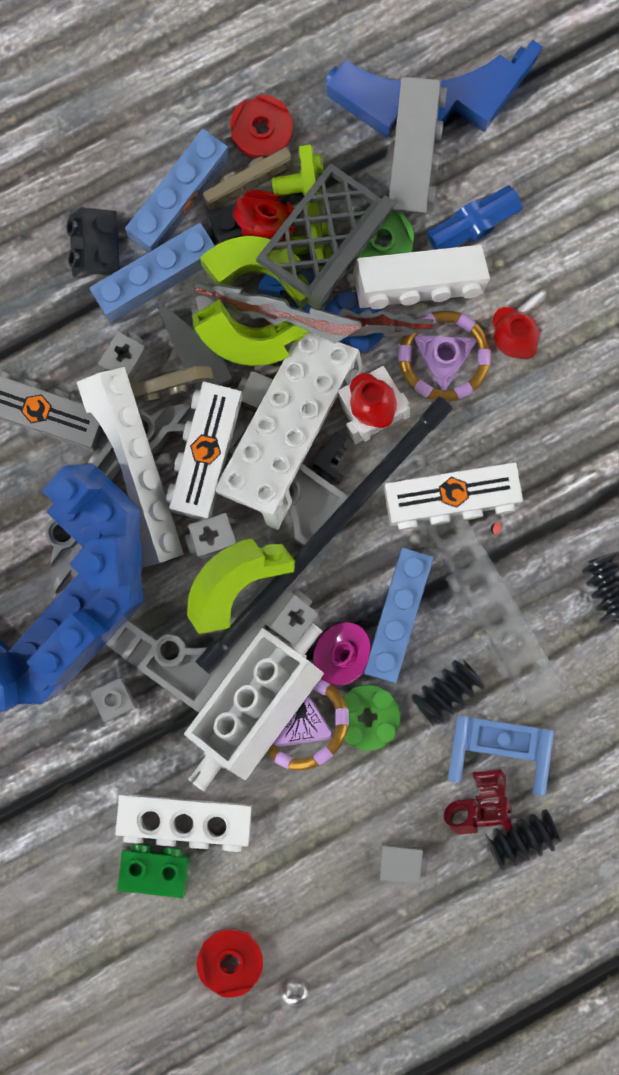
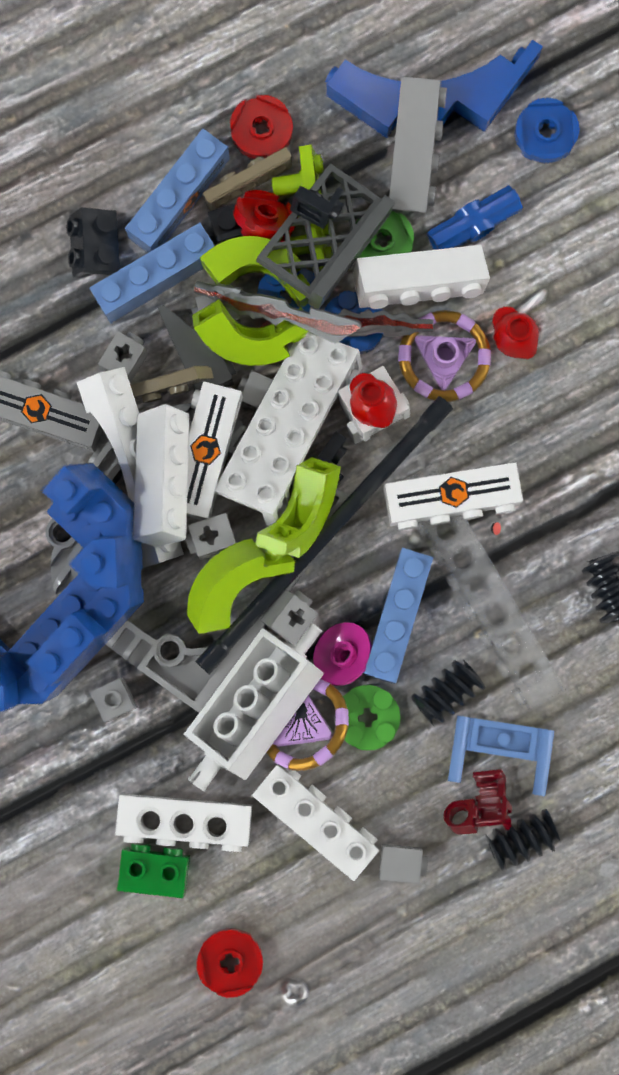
(161, 476): none -> white brick
(306, 511): none -> lime arch
(316, 209): none -> black bracket
(316, 822): none -> white brick
(535, 145): none -> blue plate

